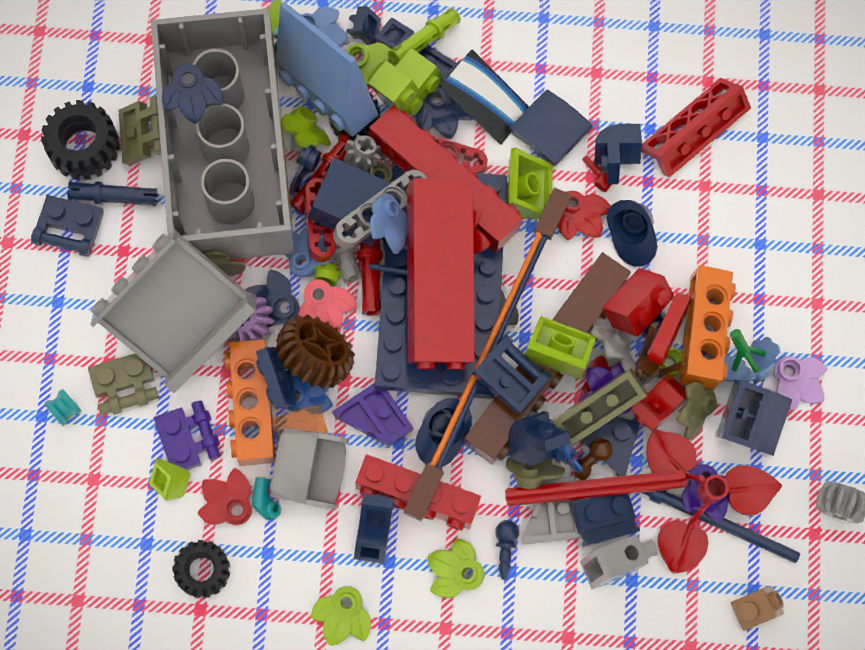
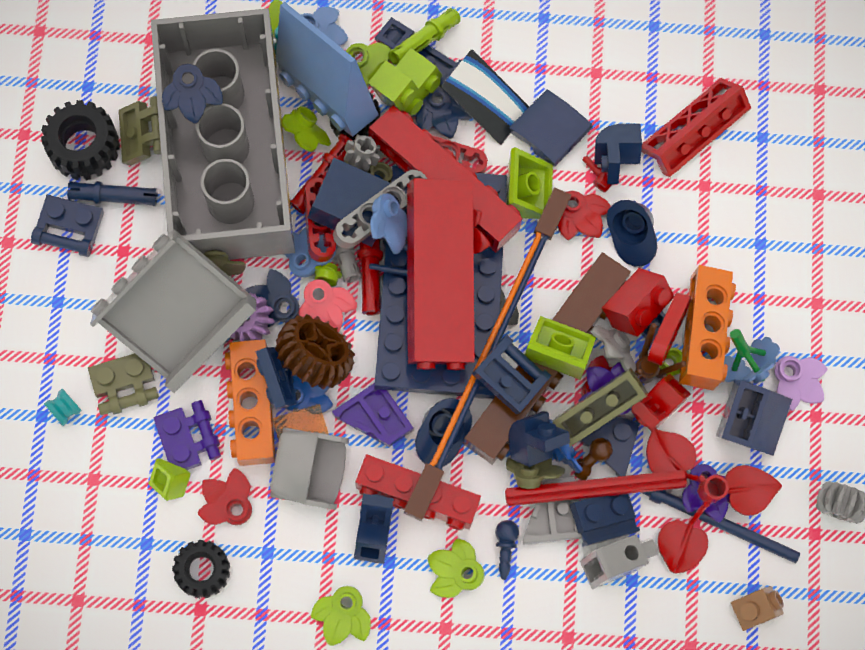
(262, 502): teal arm -> none
(308, 161): dark blue plate -> none
(365, 25): dark blue tile -> none
(699, 406): olive plate -> none

